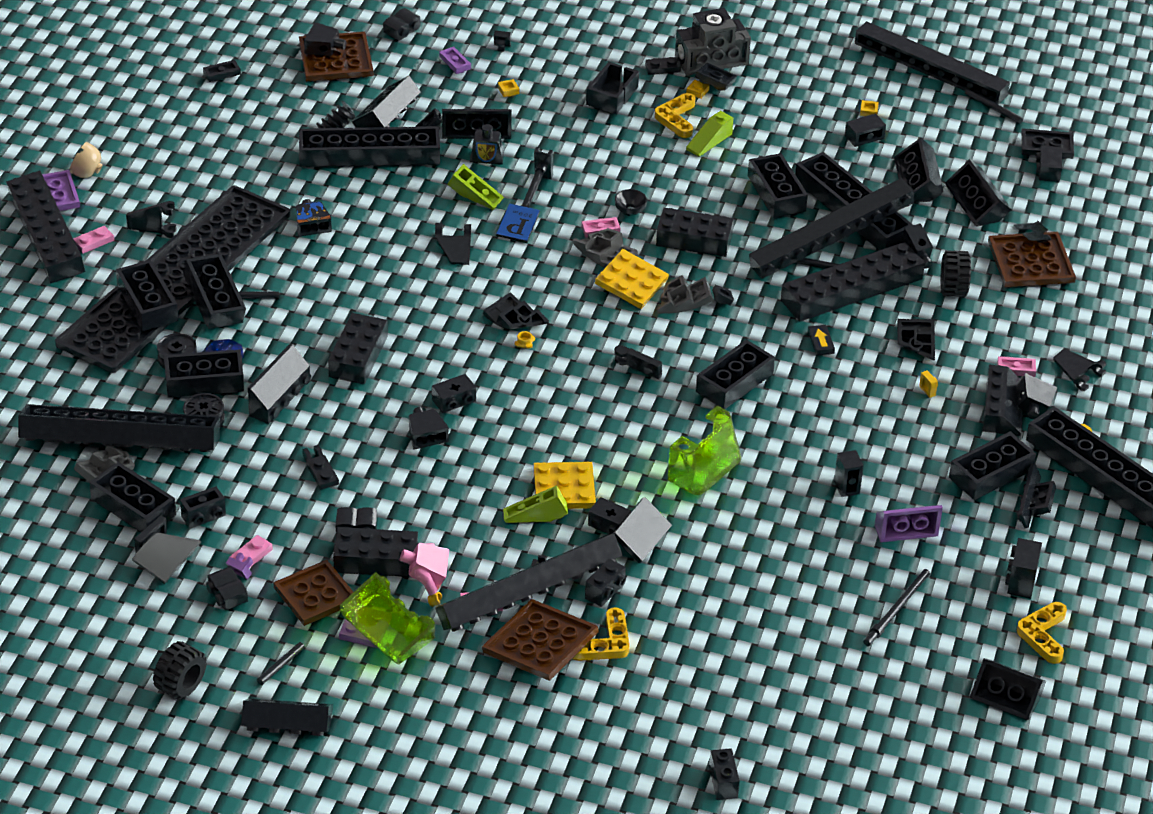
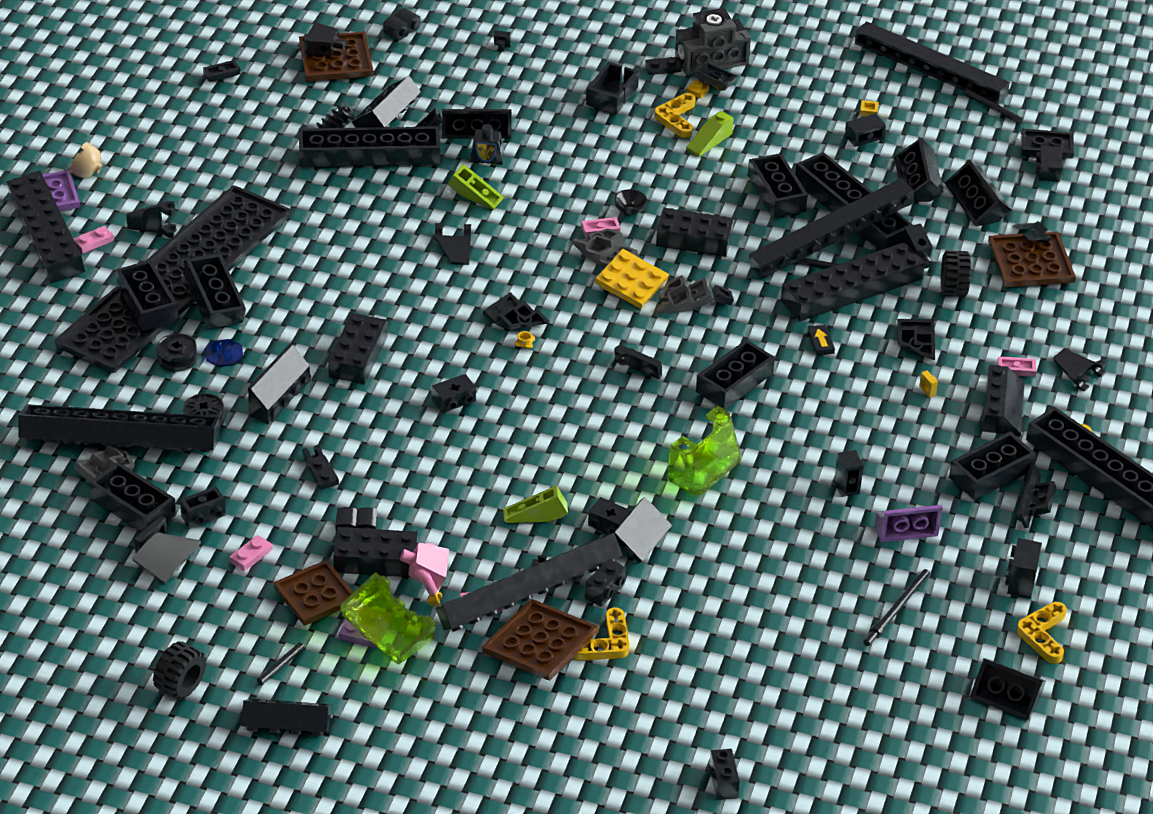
(204, 373): black brick -> none
(227, 588): black brick -> none
(239, 567): medium lavender tile -> none
(259, 294): black bar -> none
(312, 218): black torso -> none
(427, 428): black torso -> none
(455, 60): medium lavender plate -> none
(508, 88): yellow plate -> none
(520, 220): piece -> none
(572, 478): yellow plate -> none
(1034, 395): torso -> none

